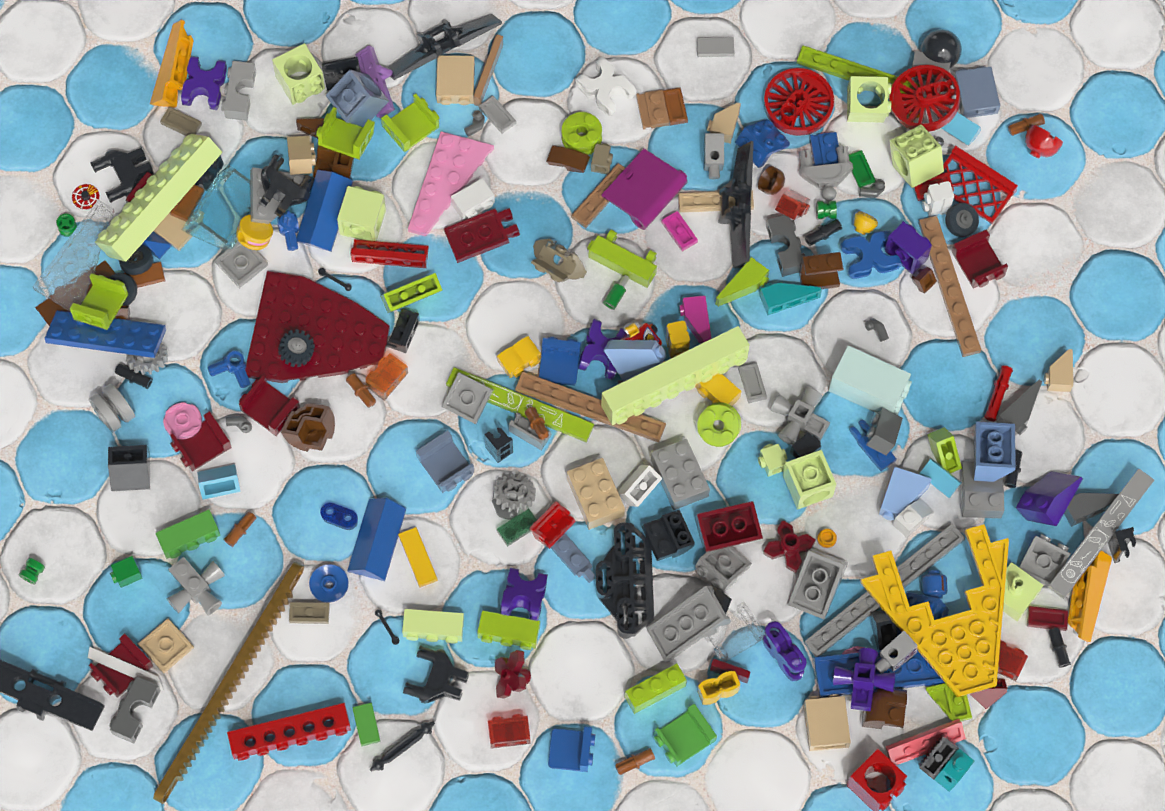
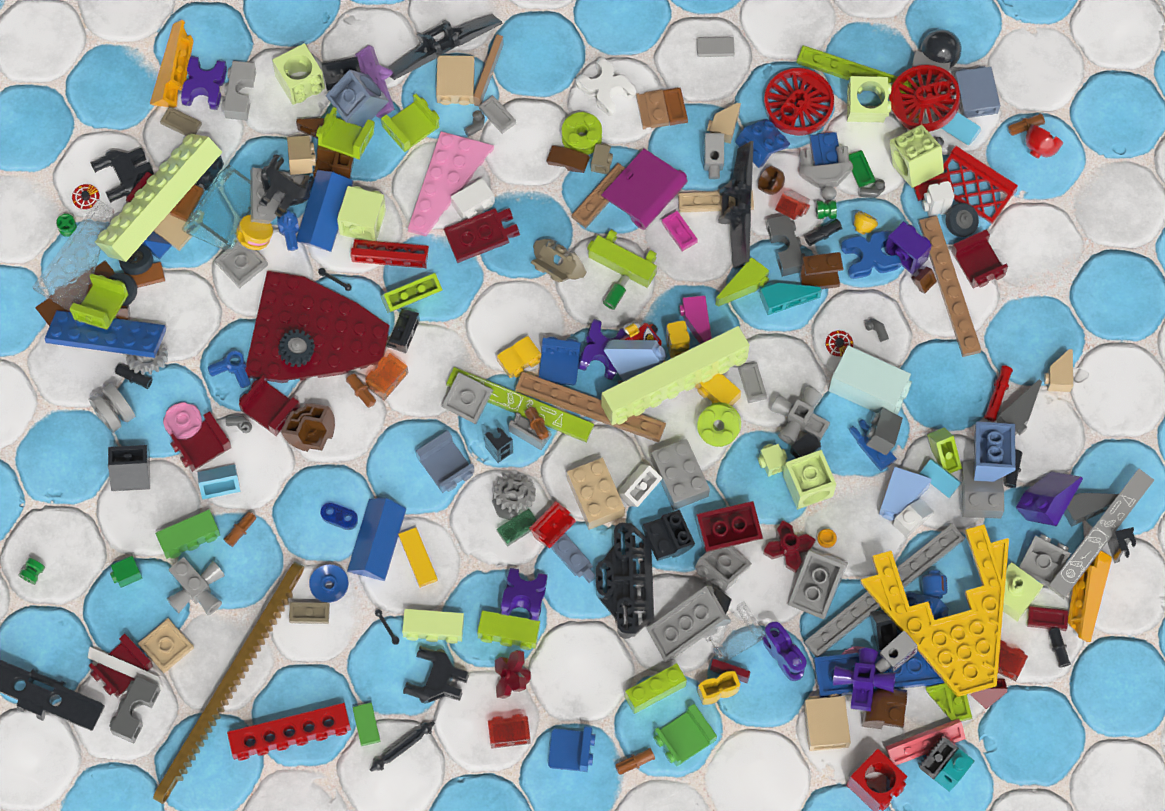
(837, 342): none -> red piece

